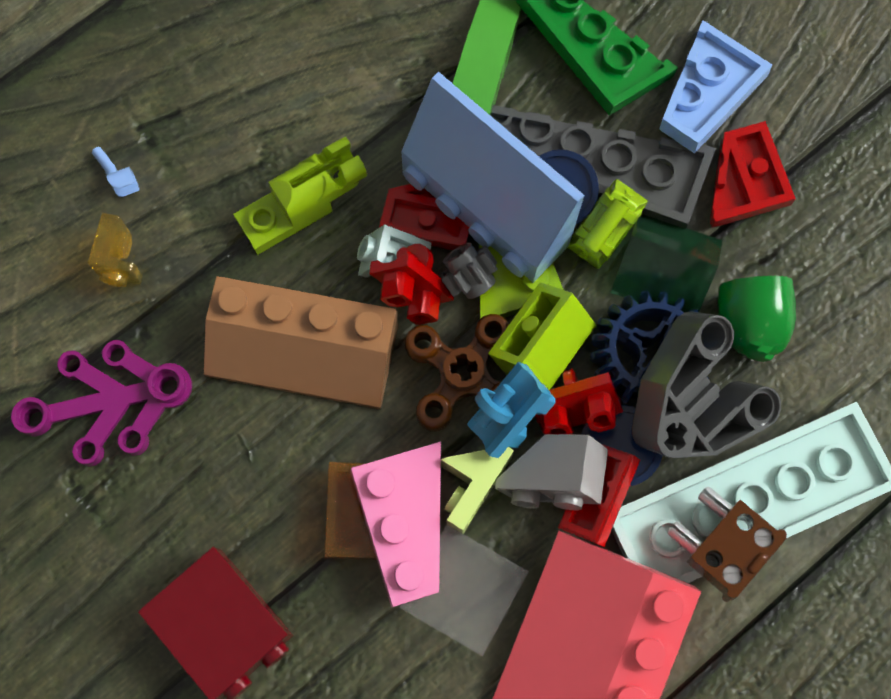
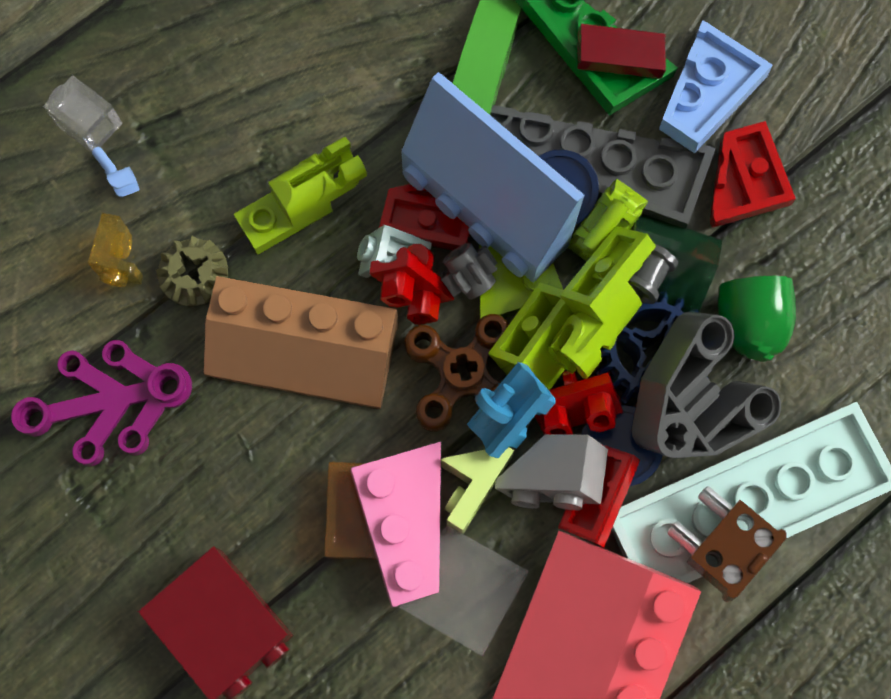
(82, 113): none -> clear brick
(184, 289): none -> olive gear
(600, 301): none -> lime plate
(621, 51): none -> dark red tile
(652, 273): none -> dark grey bush

